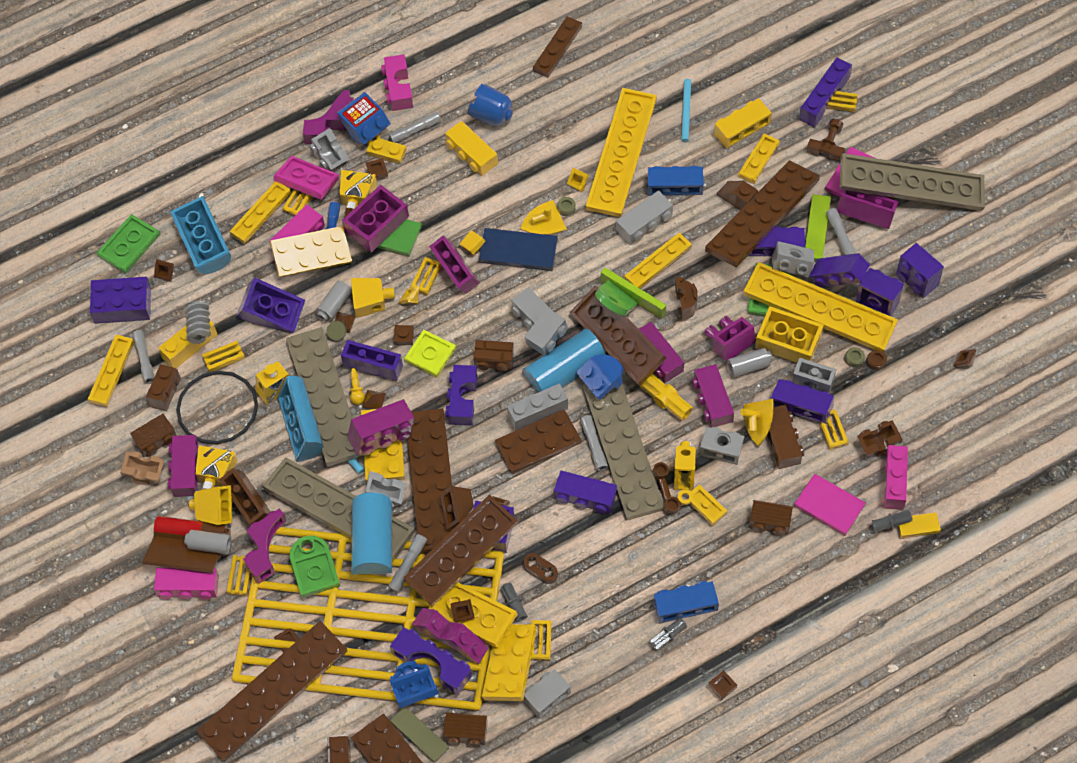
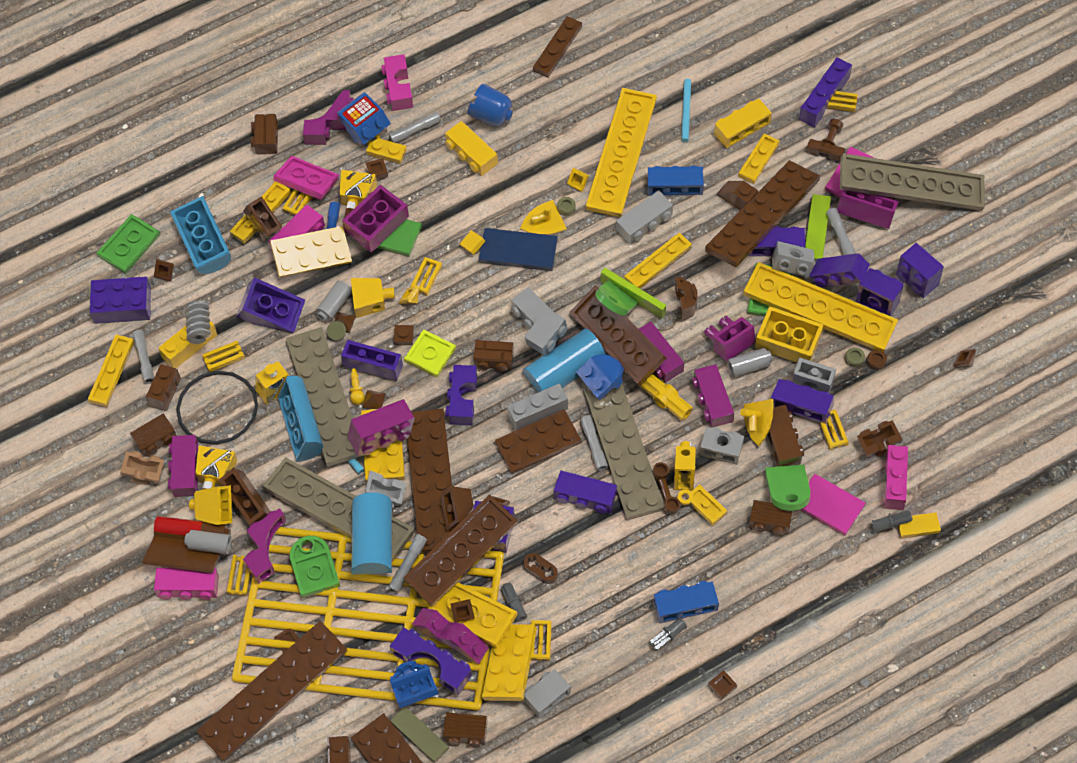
(262, 218): none -> reddish brown brick
(265, 134): none -> reddish brown brick
(328, 150): light grey cylinder -> none
(454, 264): magenta brick -> none
(788, 484): none -> bright green tile

